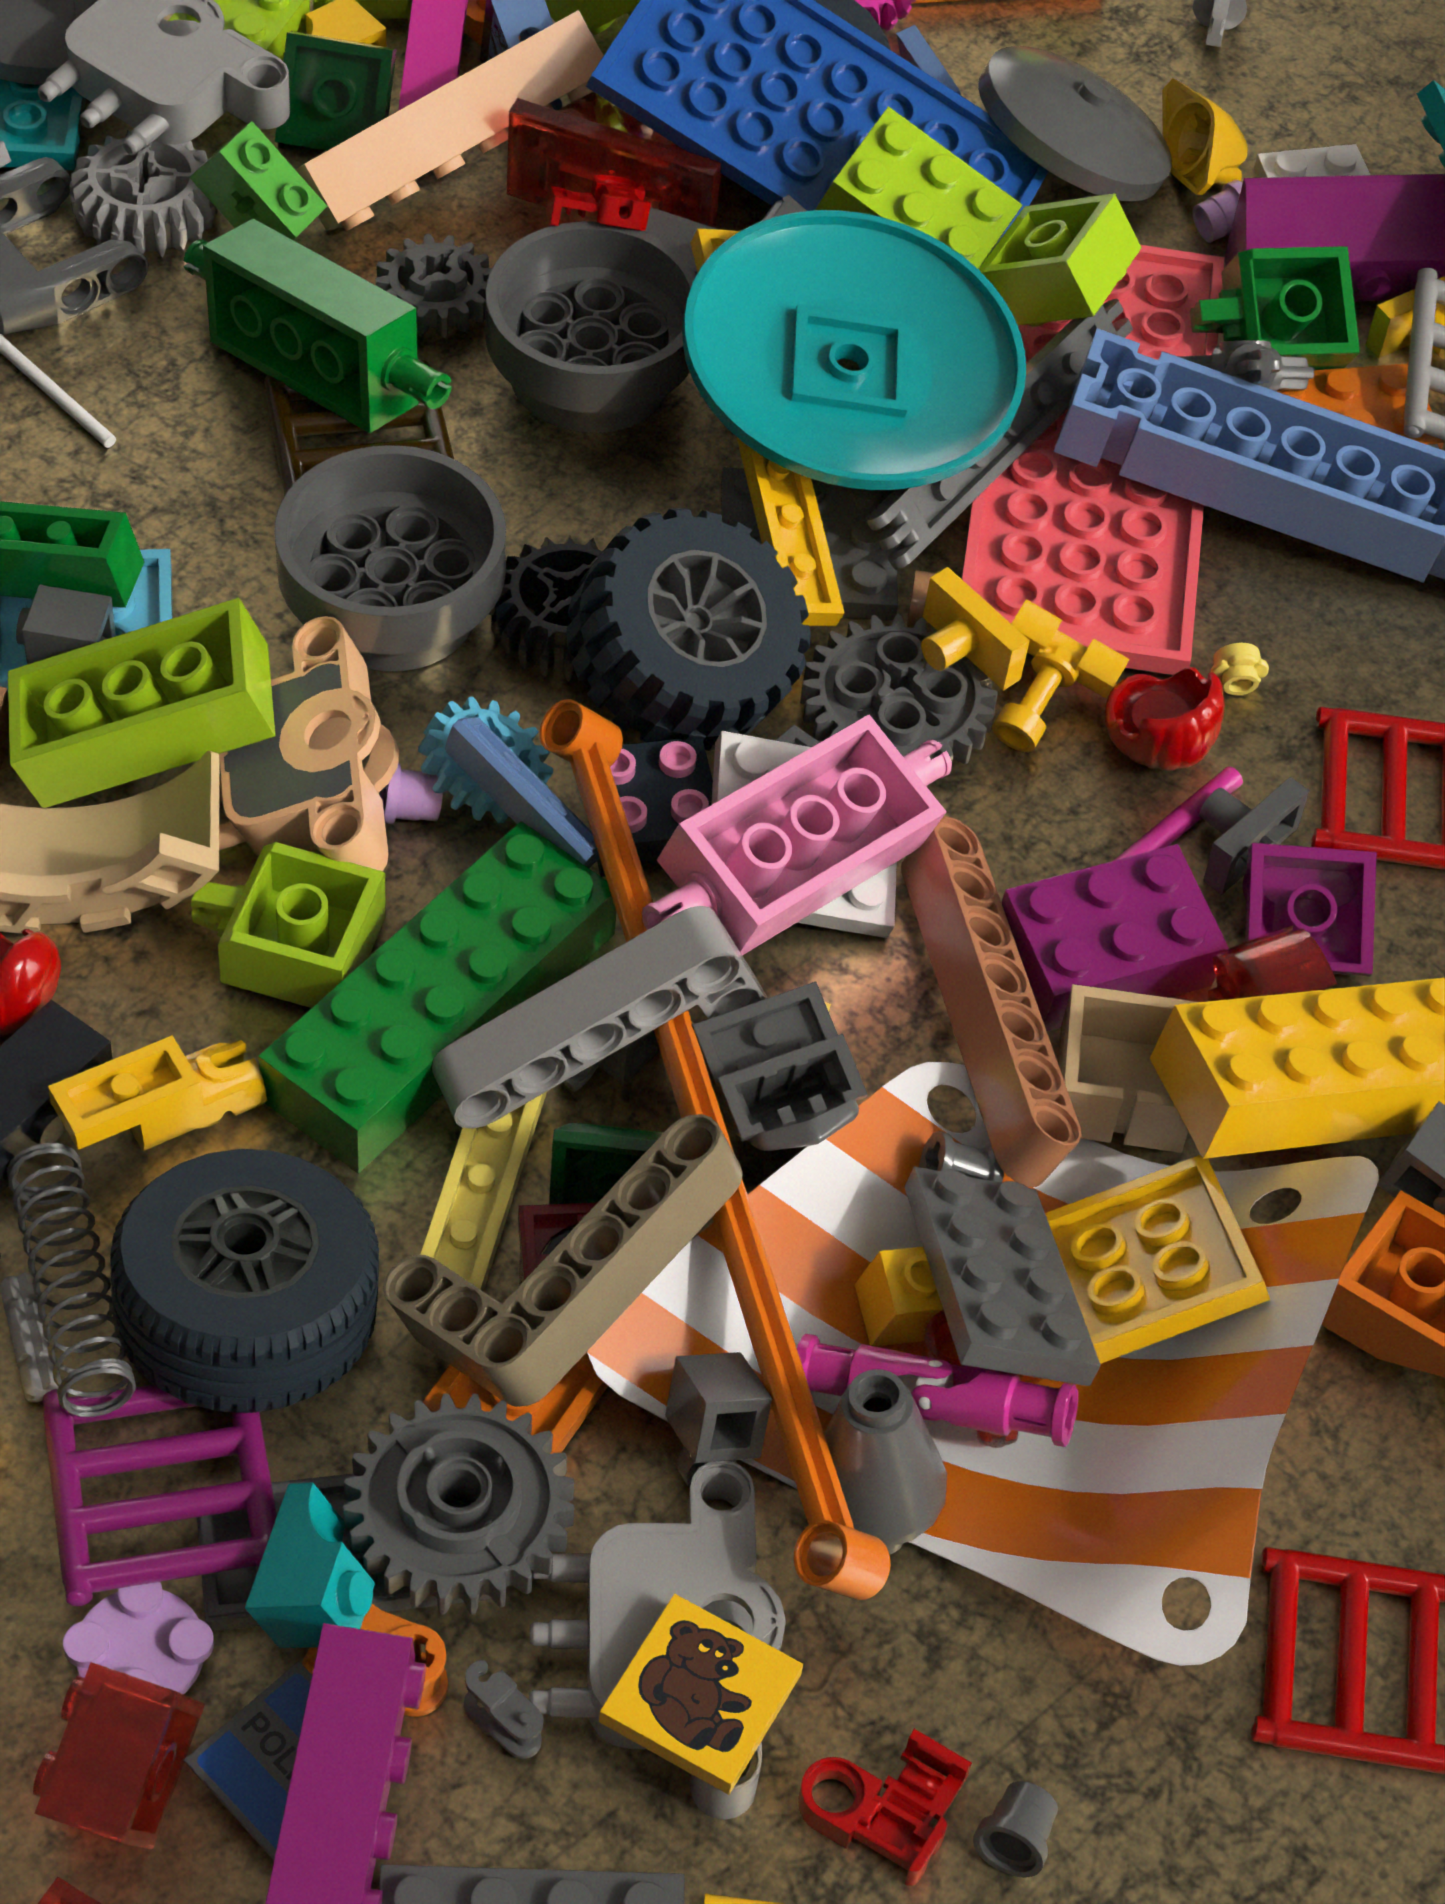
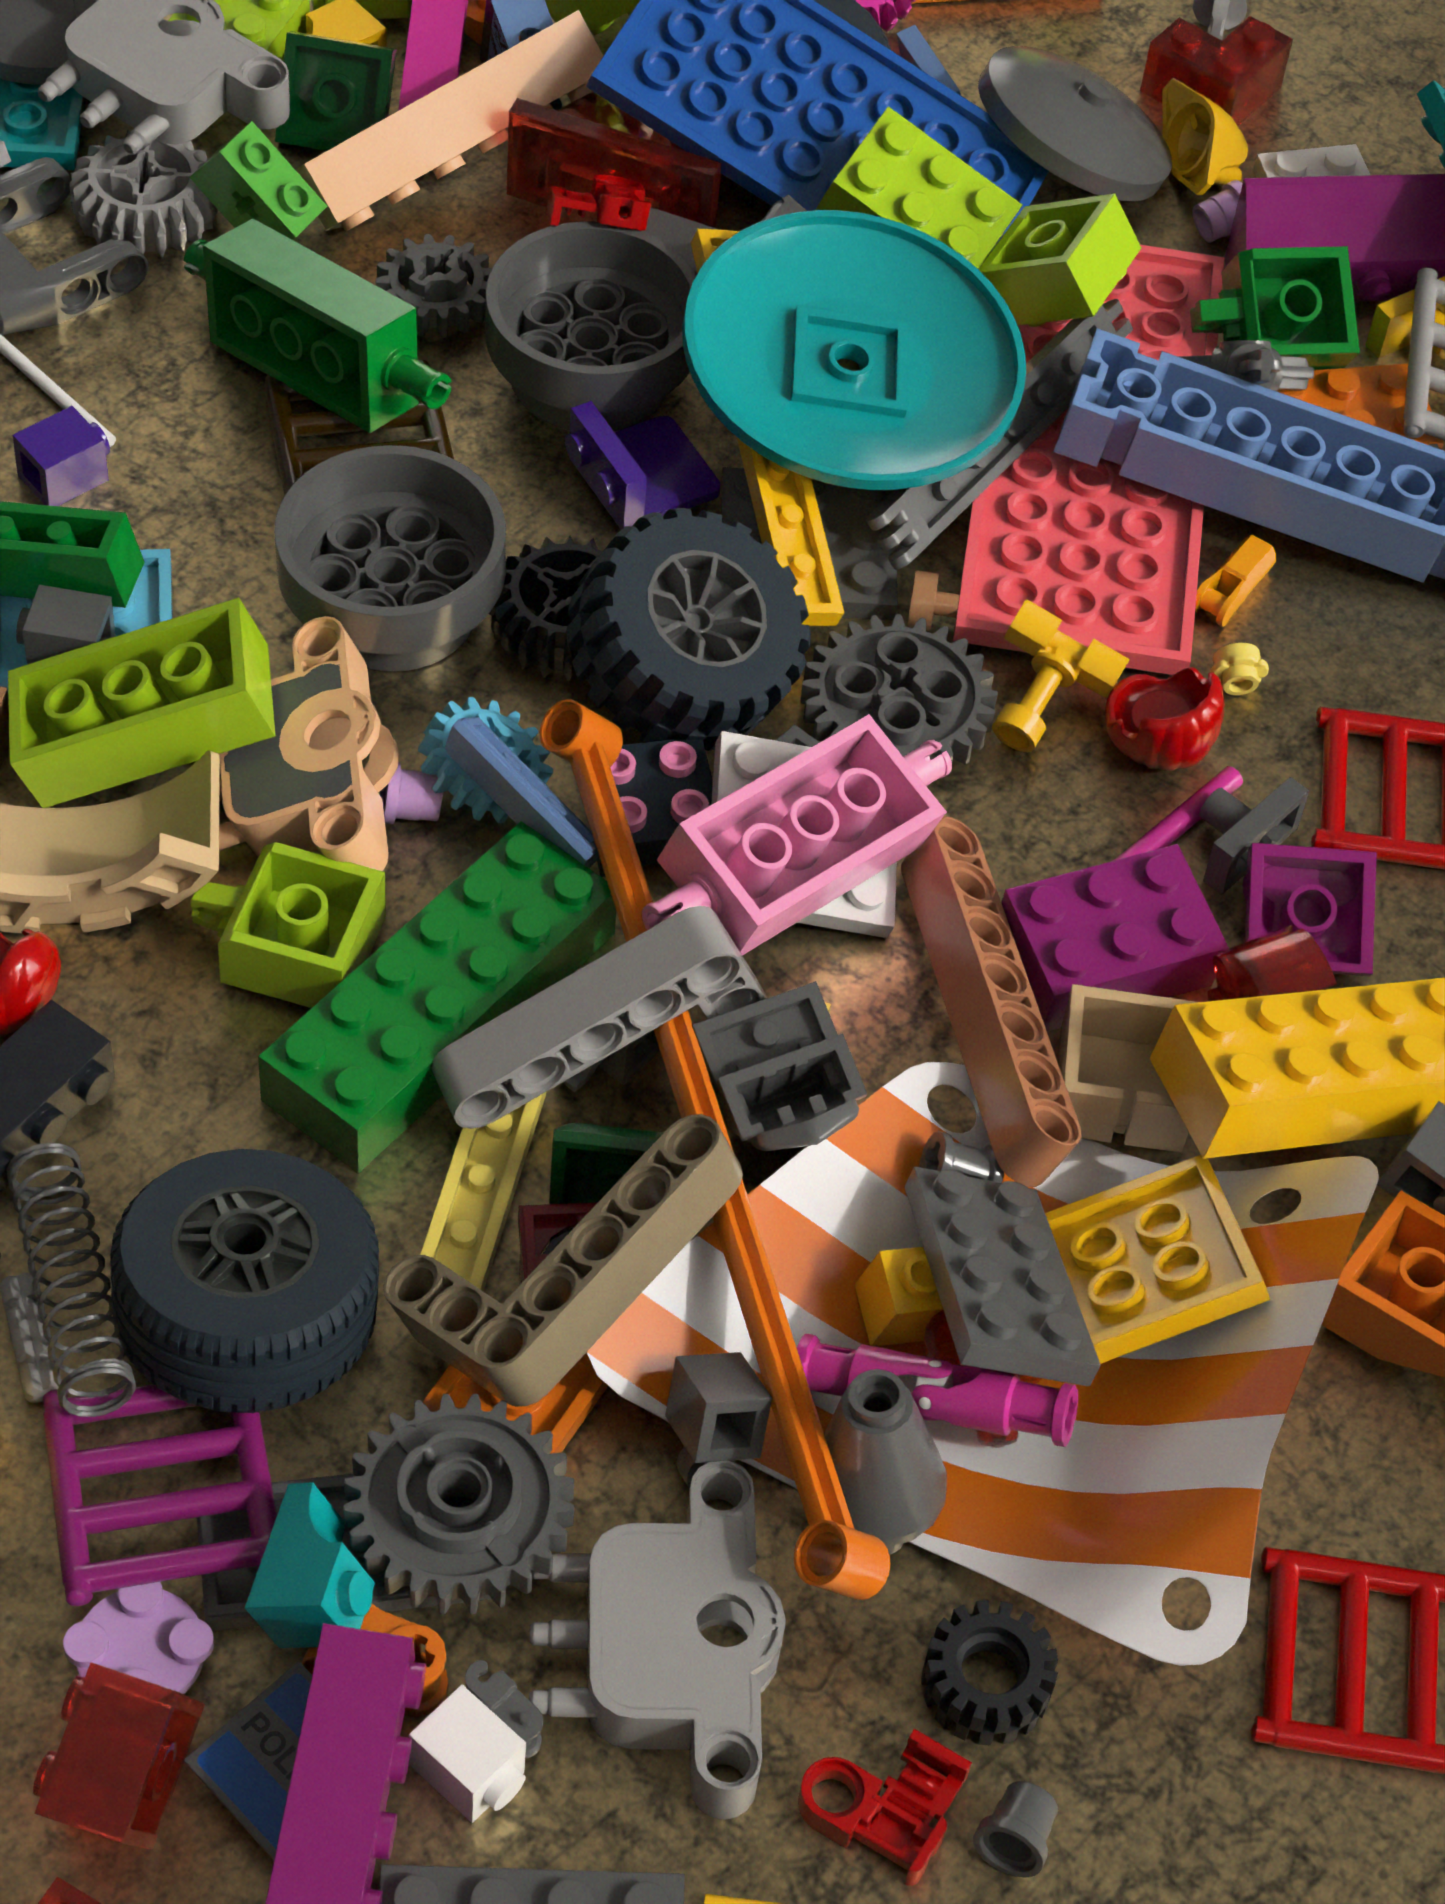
(61, 457): none -> dark purple brick
(158, 1093): yellow plate -> none
(468, 1755): none -> white brick
(638, 467): none -> dark purple bracket
(701, 1693): tile -> none
(970, 629): yellow tile -> none
(995, 1634): none -> black tyre
(1231, 72): none -> clear red brick
(1235, 579): none -> light orange bar

